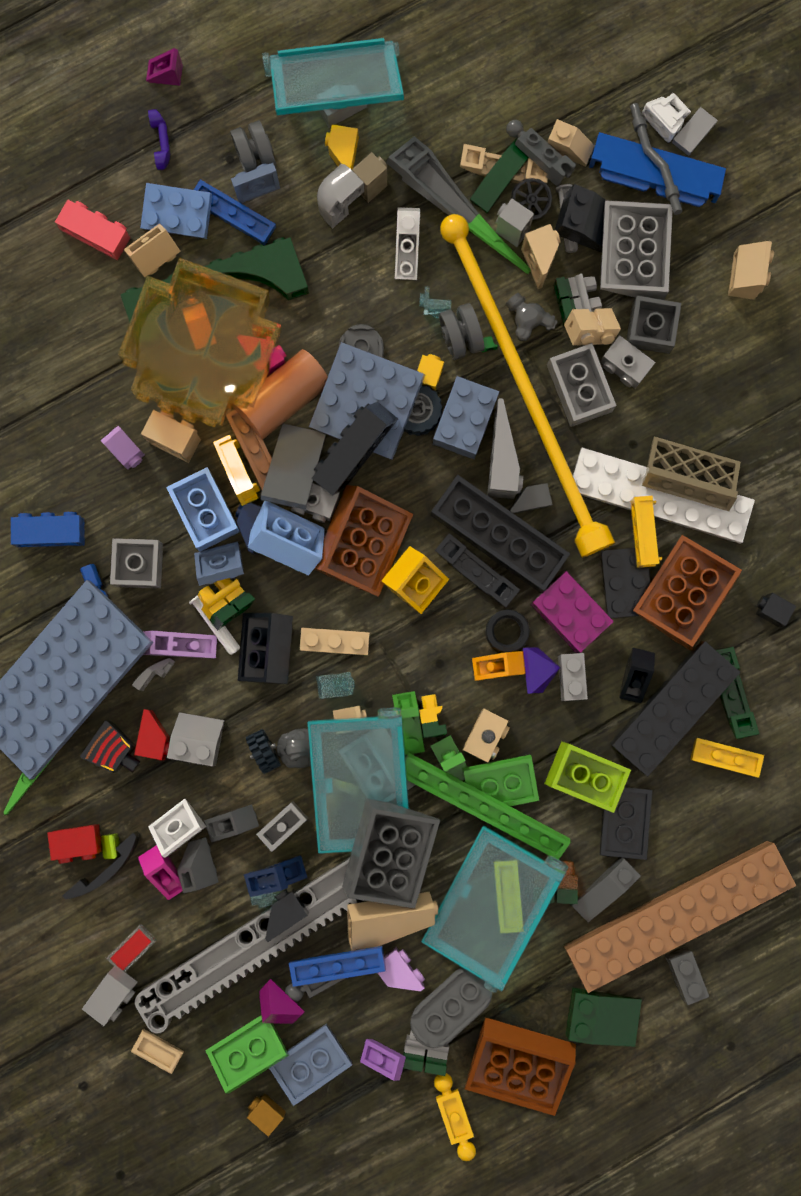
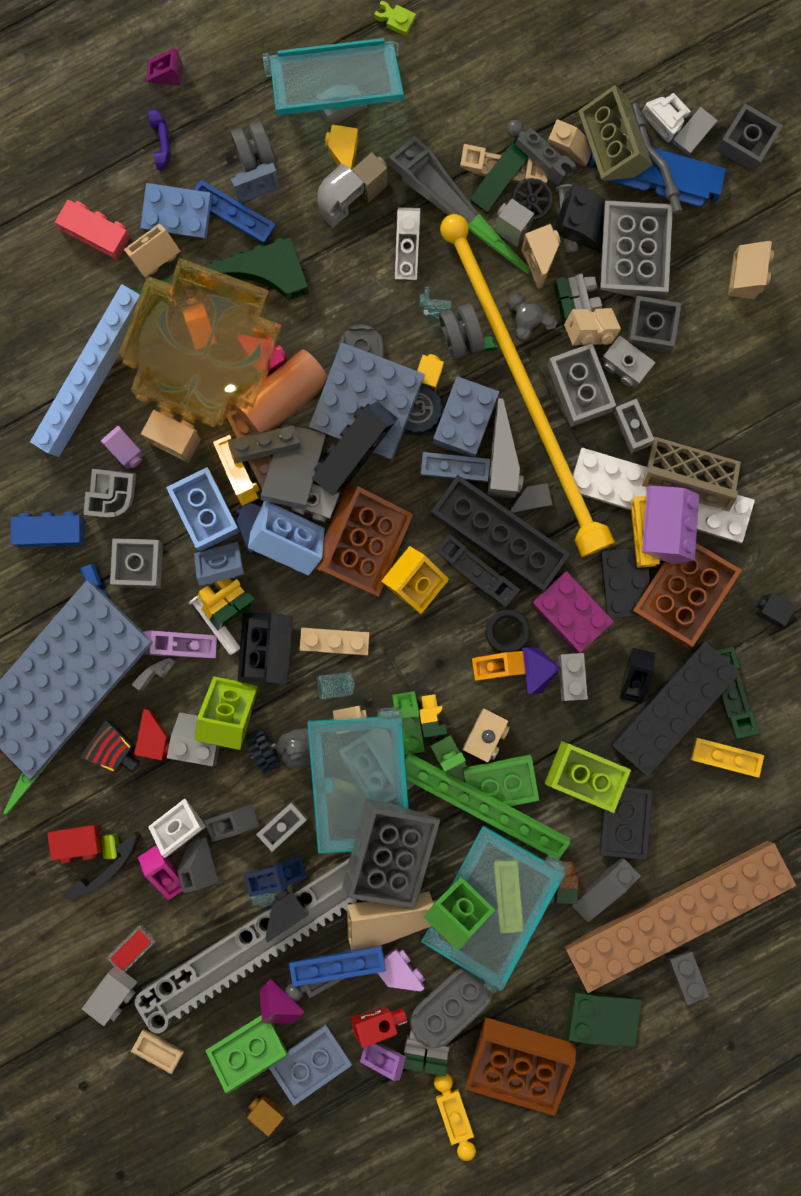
(86, 375): none -> light blue brick
(109, 493): none -> light grey brick
(225, 713): none -> lime slope
(263, 444): none -> dark grey plate
(367, 1025): none -> red torso
(397, 19): none -> lime plate
(452, 465): none -> sand blue plate
(459, 913): none -> bright green brick
(615, 136): none -> olive slope
(633, 426): none -> light grey brick
(670, 524): none -> medium lavender slope
(749, 138): none -> dark grey brick

